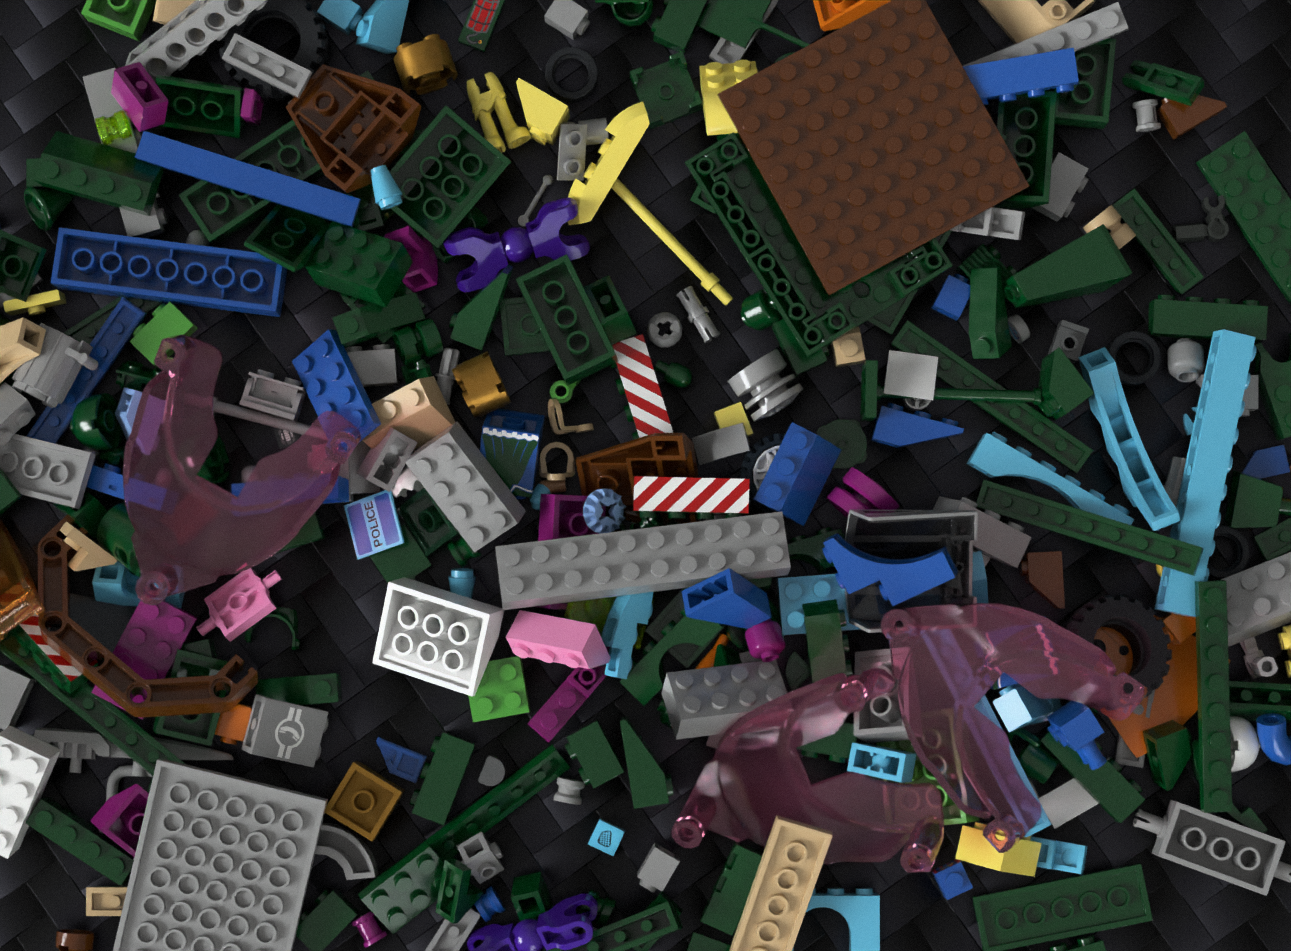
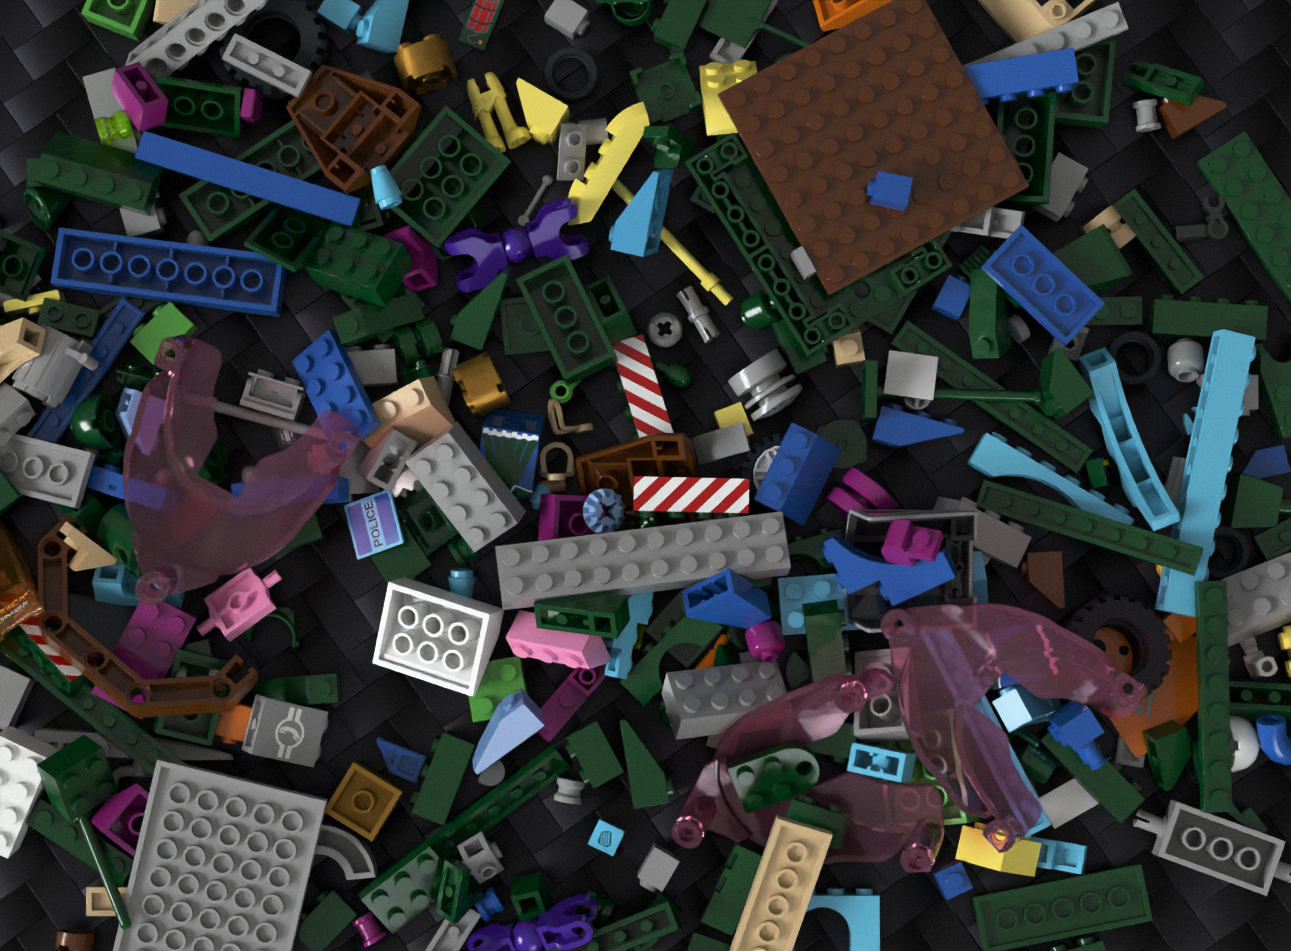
(69, 317): none -> dark green hinge
(77, 778): none -> dark green brick
(104, 870): none -> dark green bar
(510, 725): none -> medium blue slope
(586, 614): none -> dark green slope
(642, 221): none -> dark azure slope
(671, 146): none -> dark green slope
(773, 775): none -> dark green plate
(802, 263): none -> light grey tile
(828, 818): none -> dark green brick
(889, 190): none -> blue brick
(908, 543): none -> magenta brick
(1042, 285): none -> blue plate
(1099, 472): none -> dark green slope
(1118, 312): none -> dark green plate

